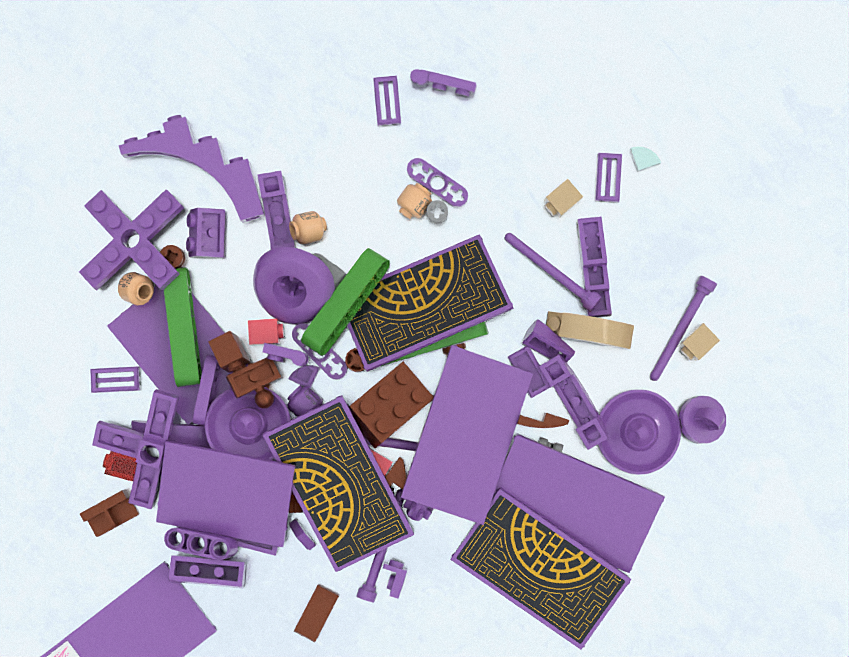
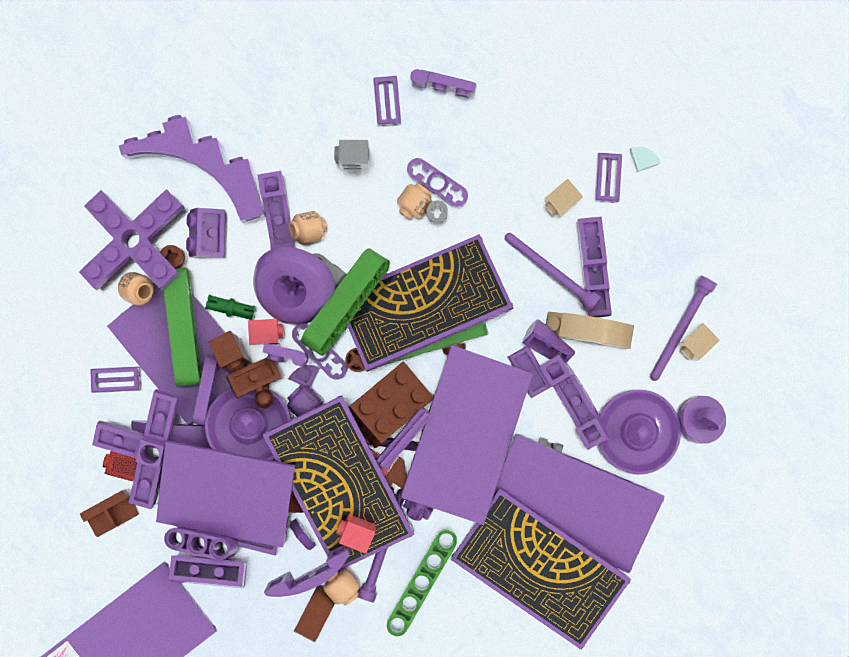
(230, 307): none -> green pin
(287, 586): none -> medium lavender slope
(342, 587): none -> light nougat head
(352, 154): none -> light grey brick
(356, 533): none -> coral brick
(395, 582): medium lavender bracket -> none
(403, 438): none -> medium lavender axle
(415, 592): none -> bright green beam
(548, 421): copper slope -> none

